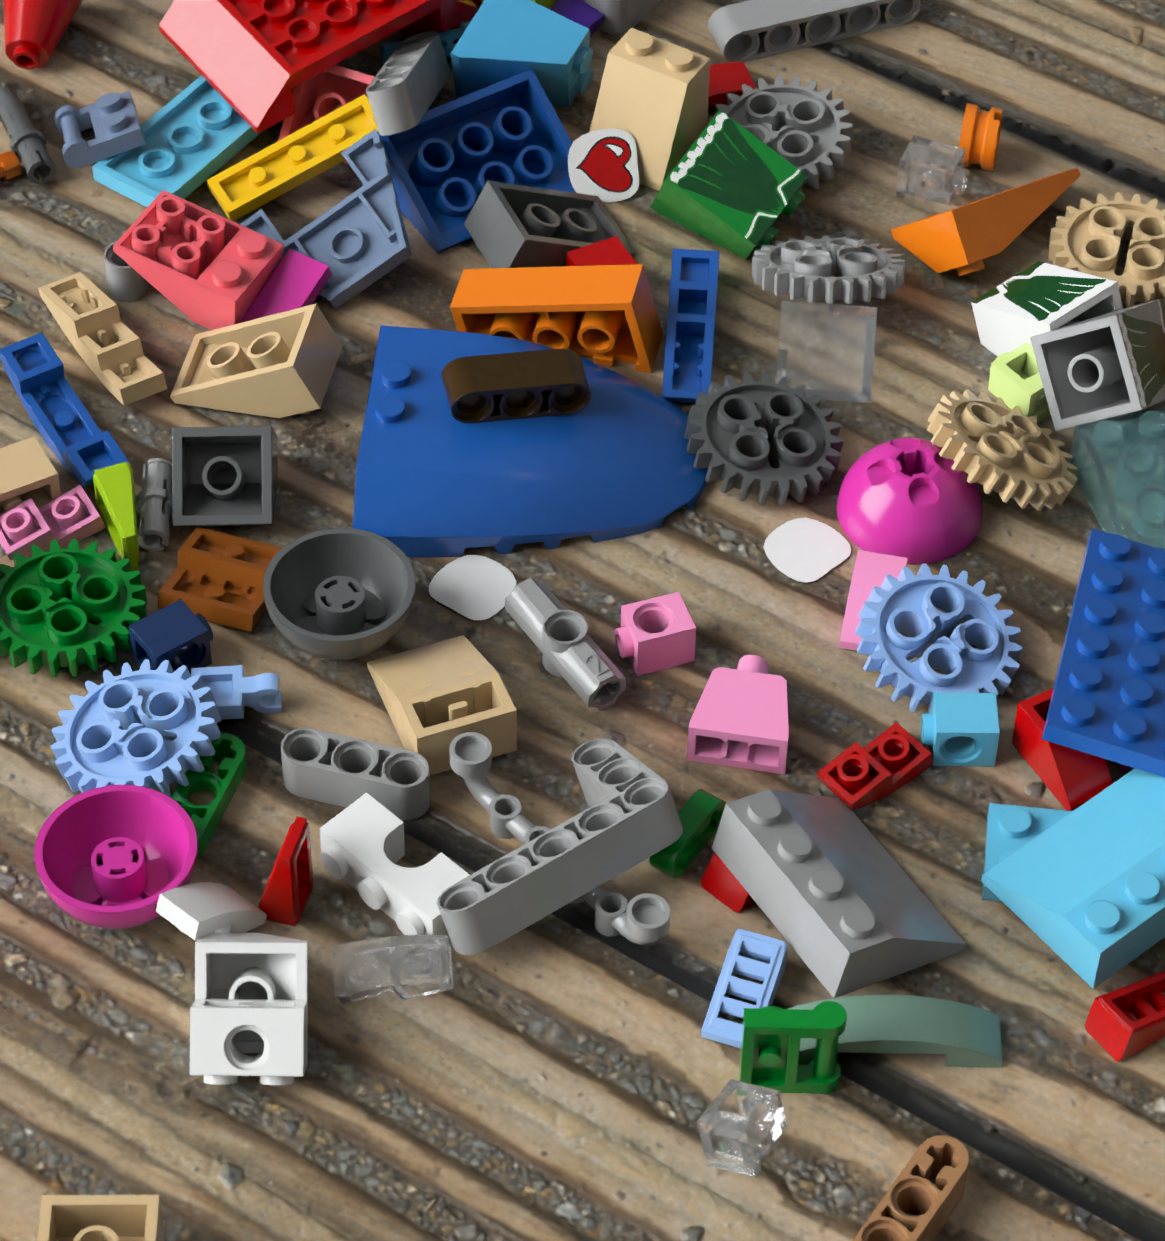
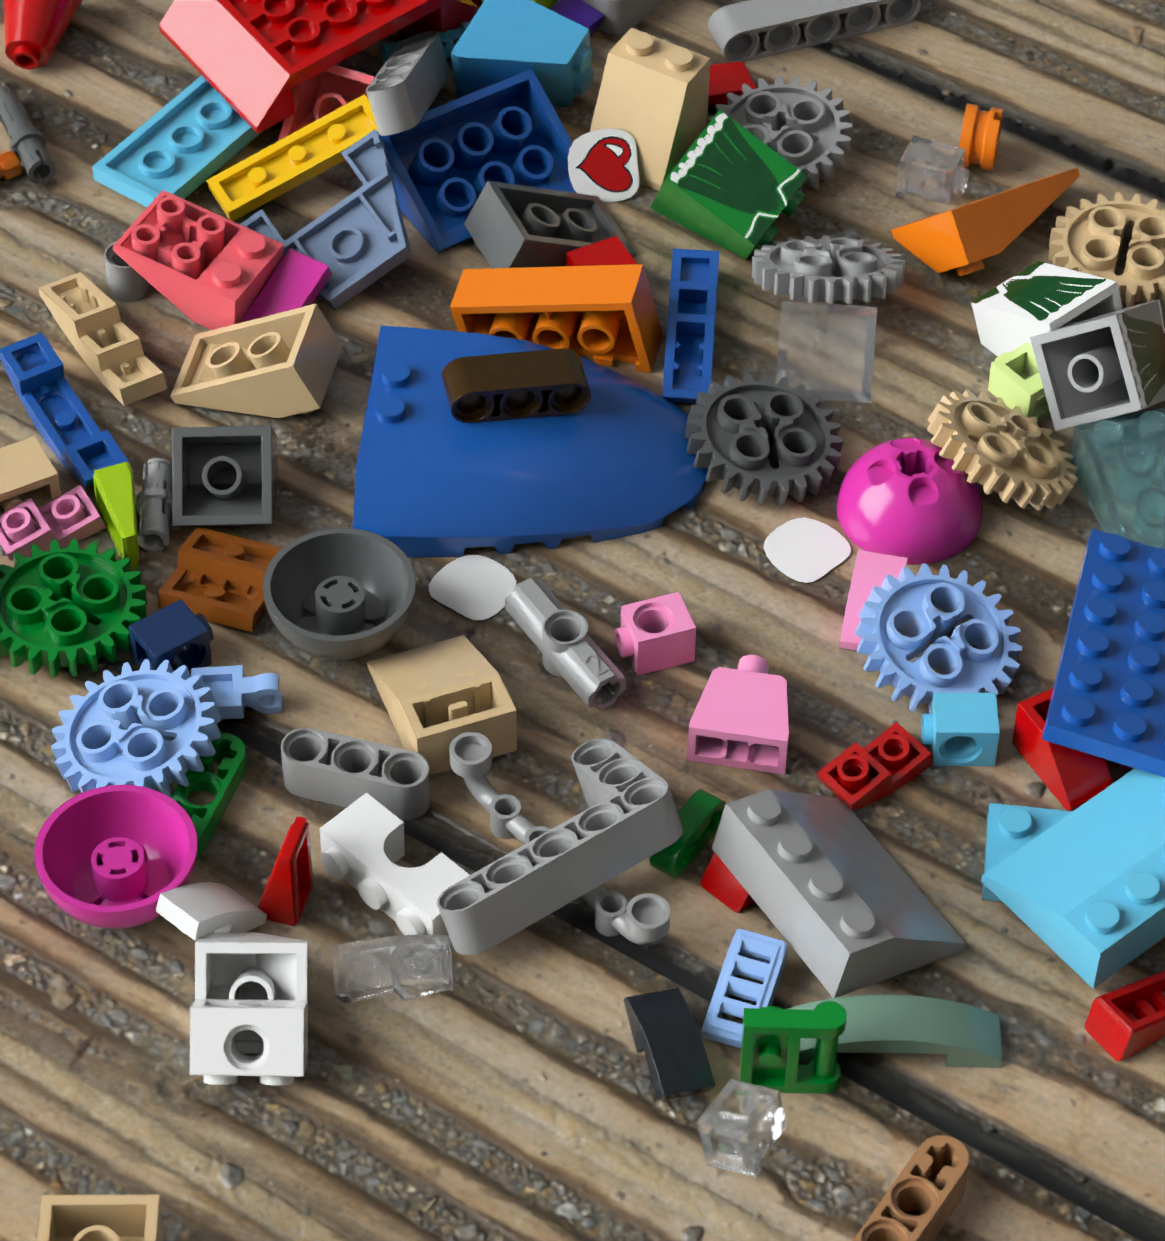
(114, 125): sand blue plate -> none
(671, 1043): none -> black slope

